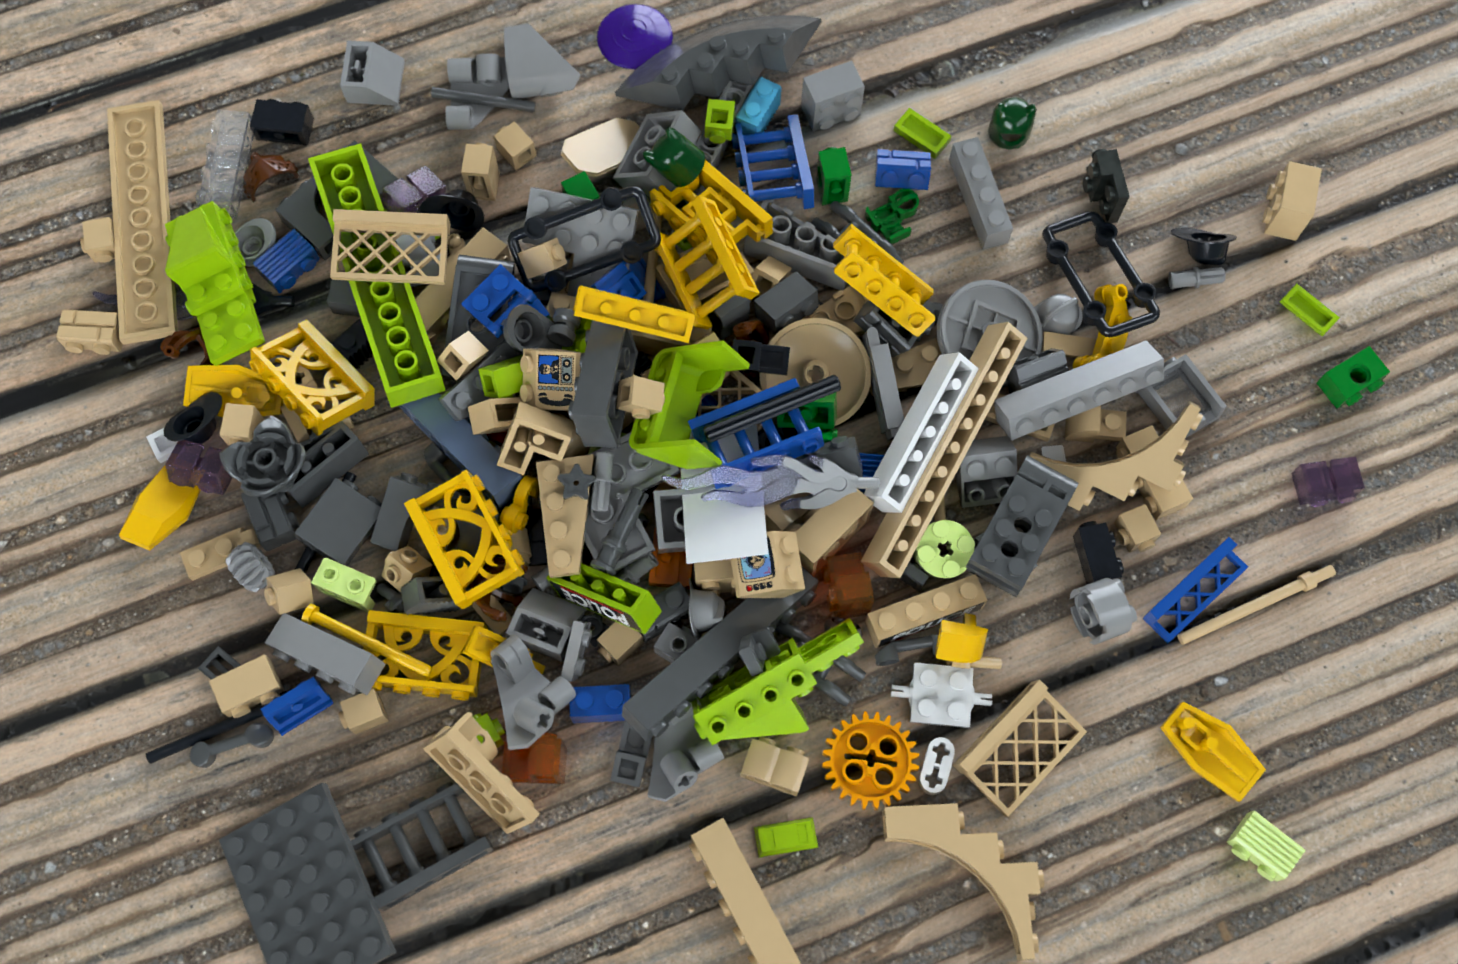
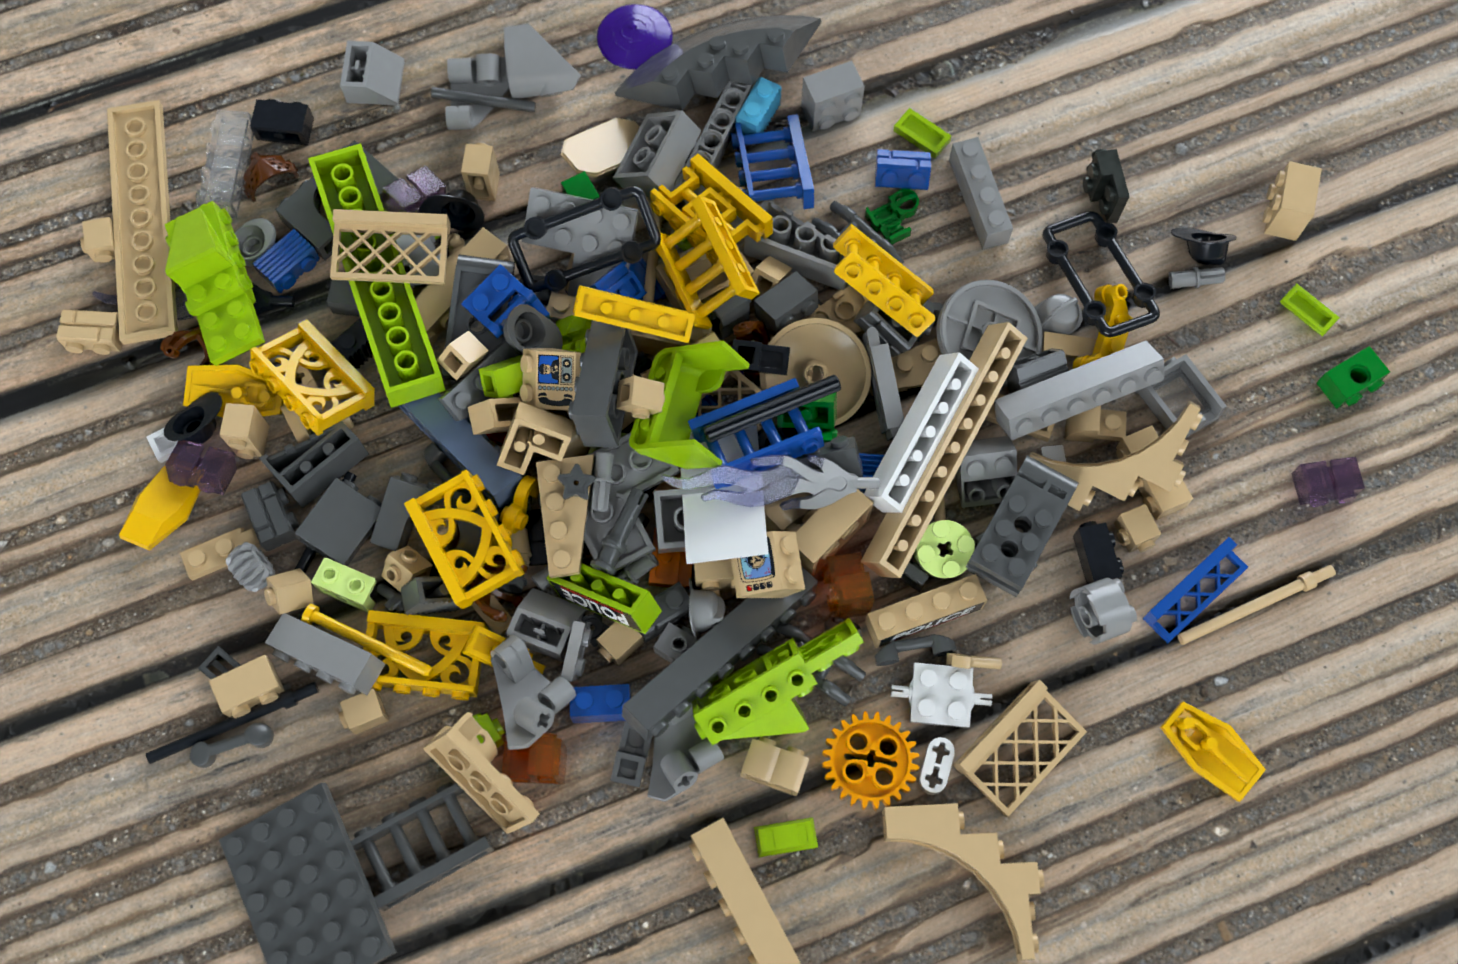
(267, 461): dark grey brick -> none
(297, 706): blue plate -> none
(515, 145): tan brick -> none
(542, 258): tan brick -> none
(563, 330): dark grey wheel -> none
(676, 158): dark green piece -> none
(719, 120): lime brick -> none
(757, 648): dark grey bracket -> none
(833, 175): green brick -> none
(961, 641): yellow brick -> none
(1012, 116): dark green piece -> none
(1265, 846): yellowish green brick -> none

